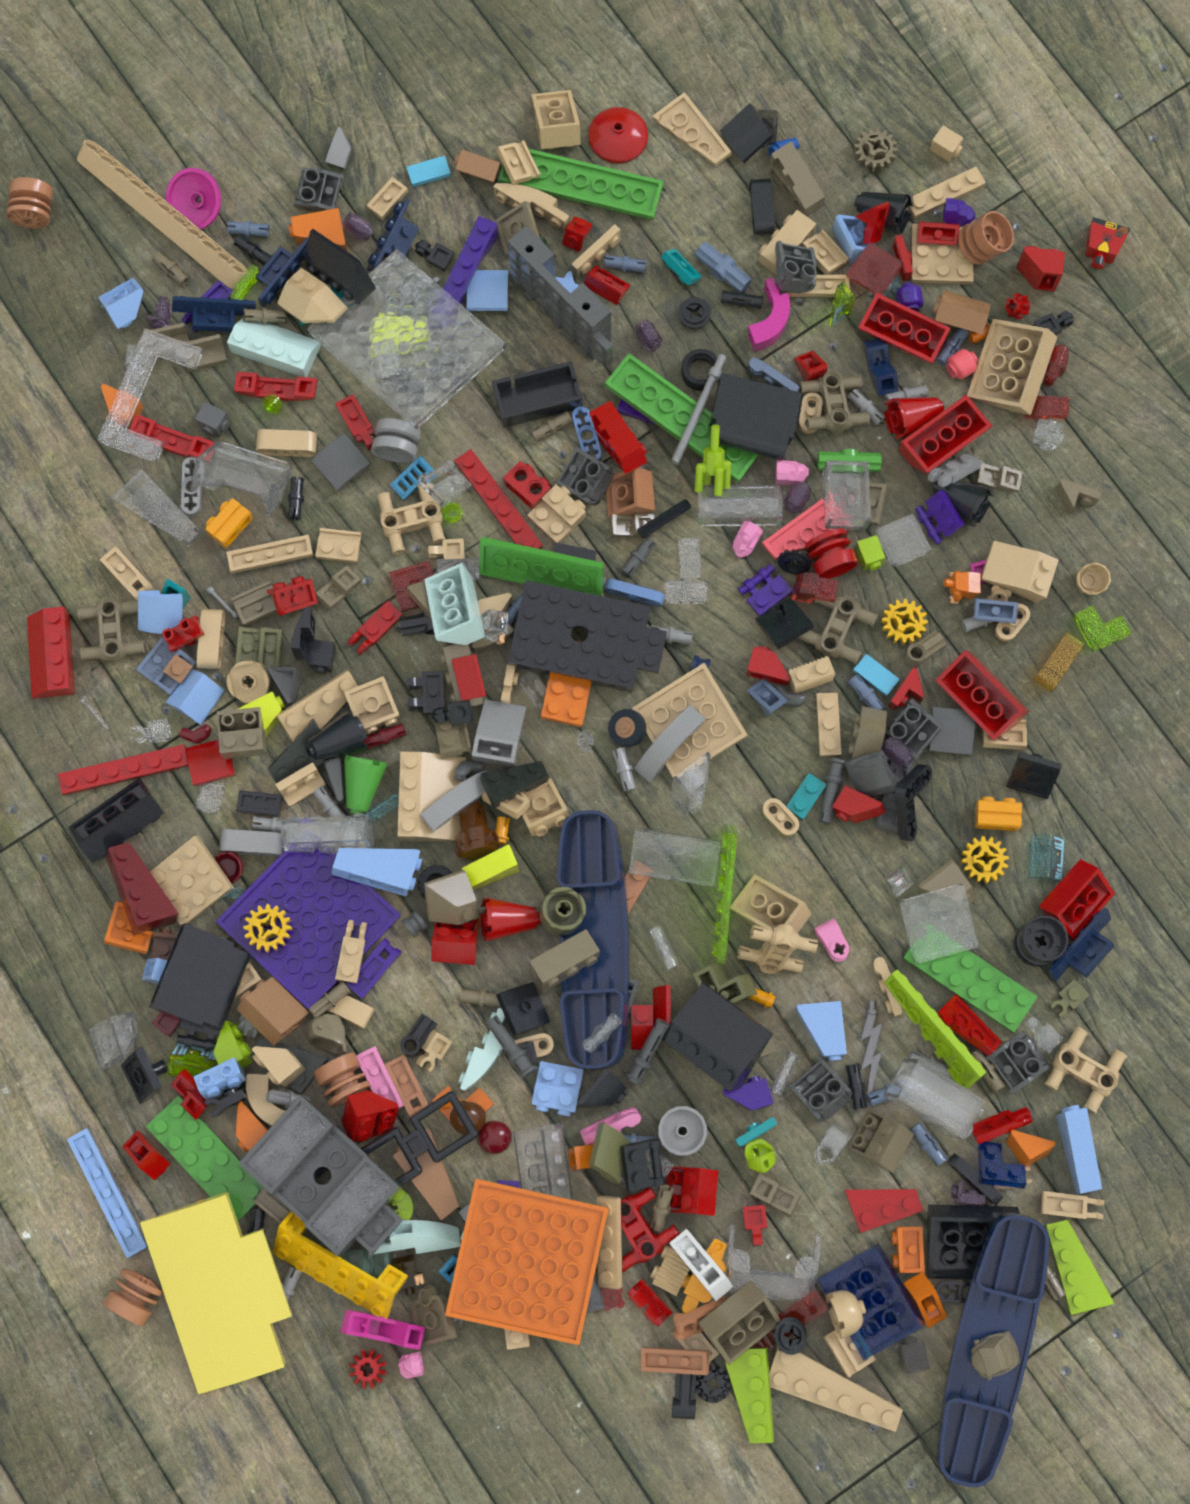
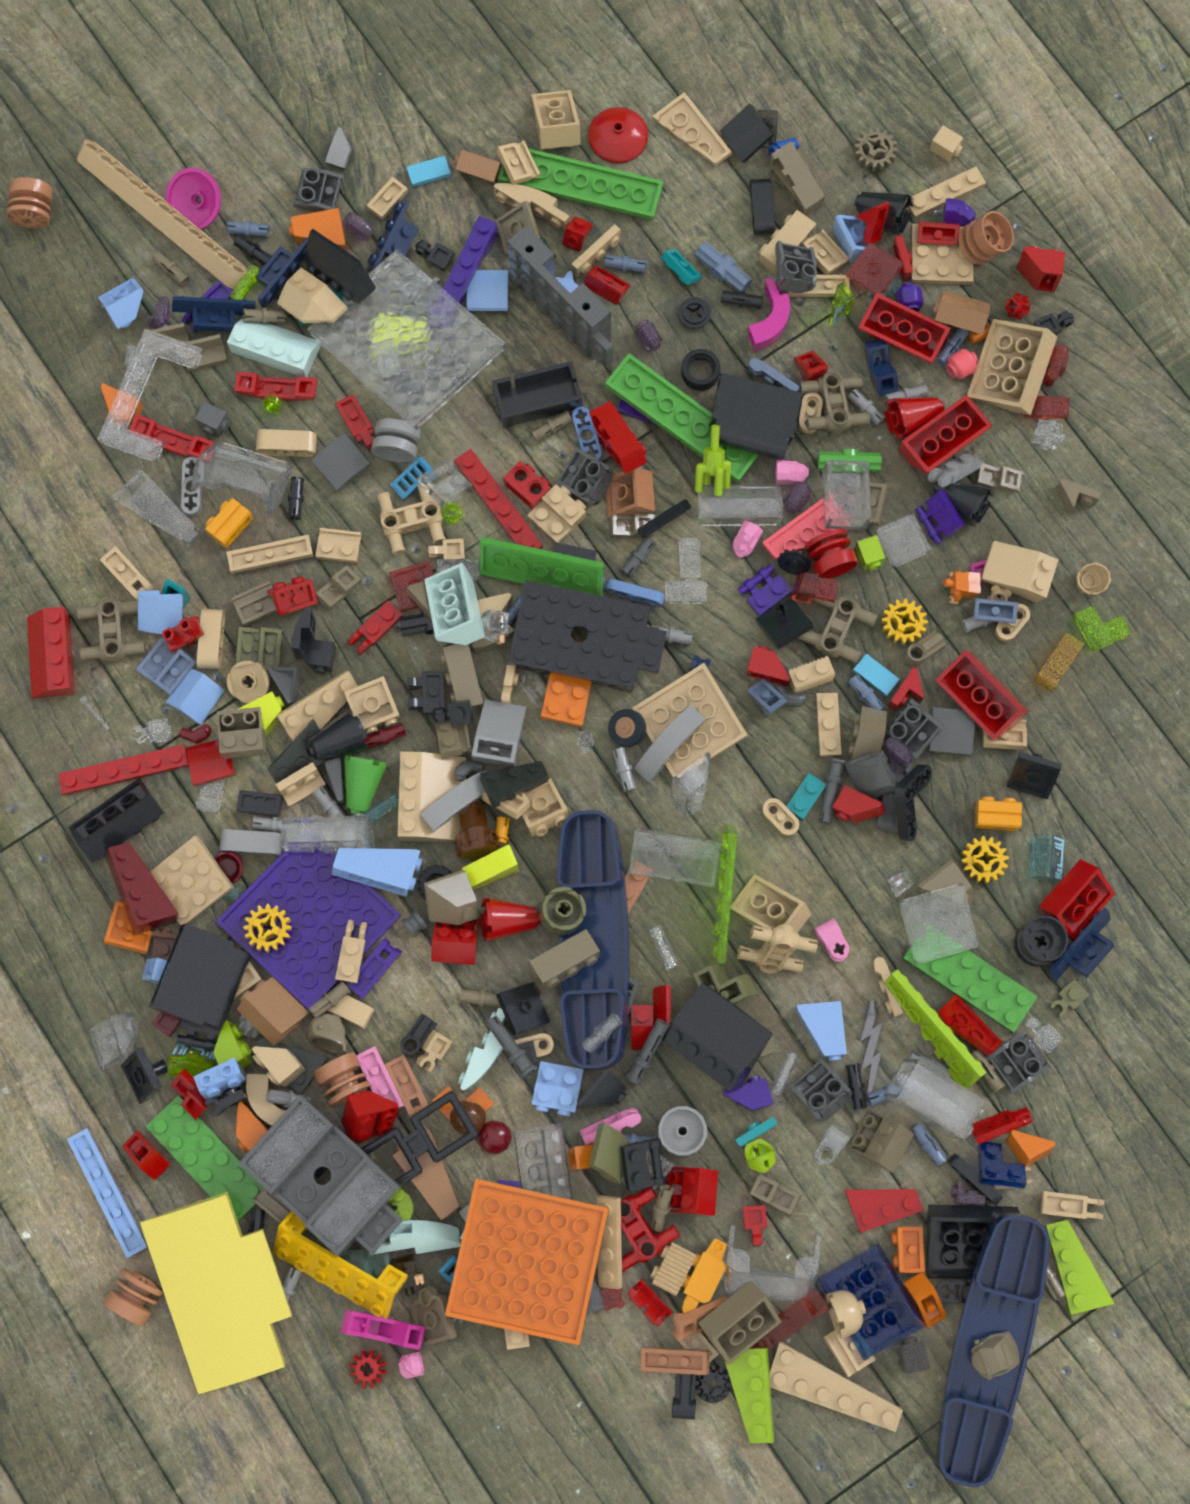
(177, 669): medium nougat plate -> none
(210, 590): light grey hinge -> none
(468, 677): red slope -> none
(701, 1264): white slope -> none
(714, 375): light grey bar -> none
(763, 998): light orange pin -> none
(795, 1328): black gear -> none
(1079, 1148): light blue slope -> none
(1085, 1070): tan piece -> none
(1104, 241): red torso -> none

